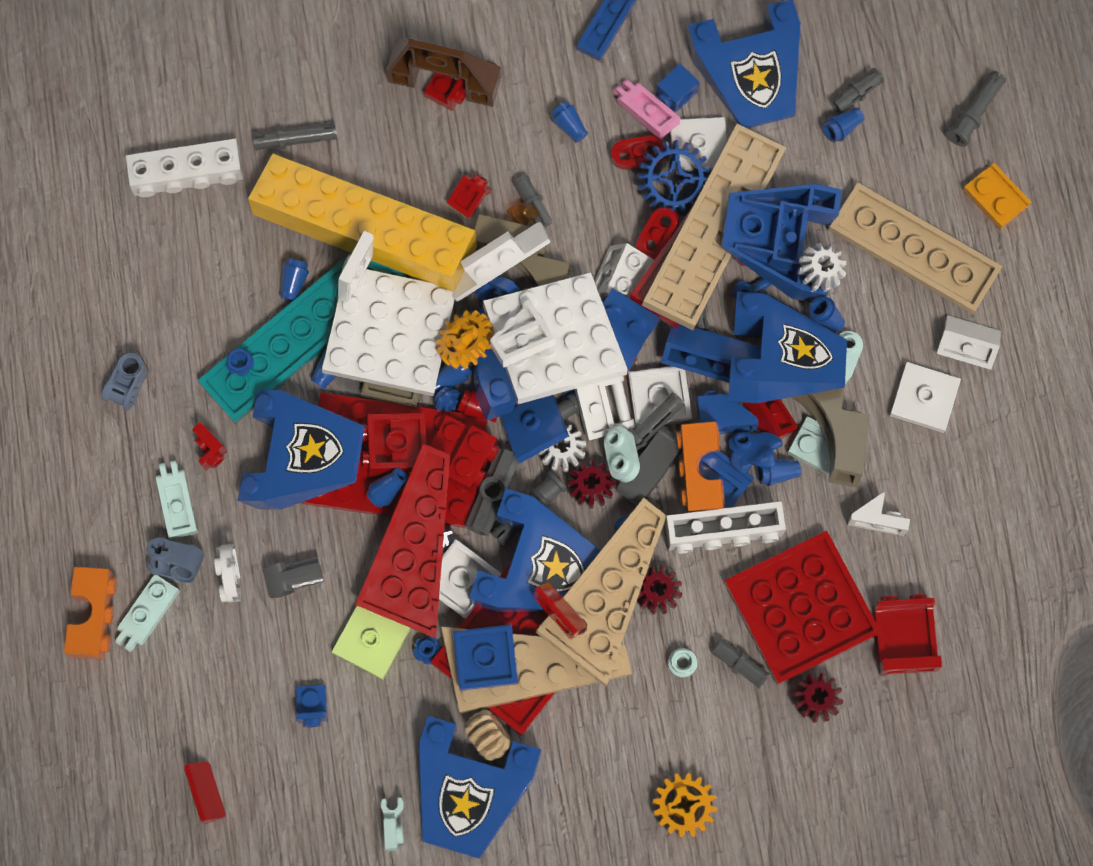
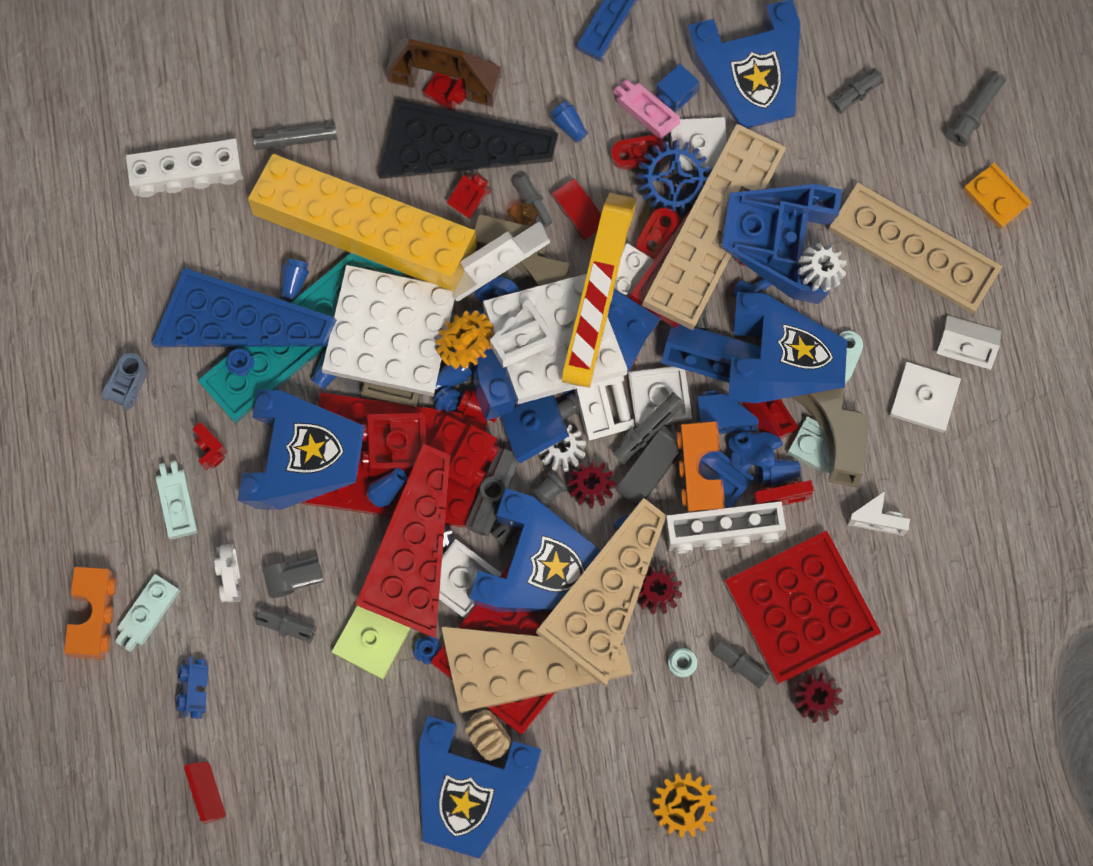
(176, 561): sand blue piece -> none
(189, 699): none -> blue hinge
(227, 315): none -> blue wing
(285, 625): none -> dark grey pin
(311, 705): blue bracket -> none
(355, 266): white plate -> none
(392, 832): light aqua plate -> none
(444, 141): none -> black wing
(485, 658): blue plate -> none
(559, 610): red slope -> none
(578, 207): none -> red slope
(598, 290): none -> yellow beam
(622, 451): light aqua plate -> none
(788, 494): none -> red plate
(826, 313): blue cone -> none
(841, 125): blue cone -> none
(907, 635): red panel -> none

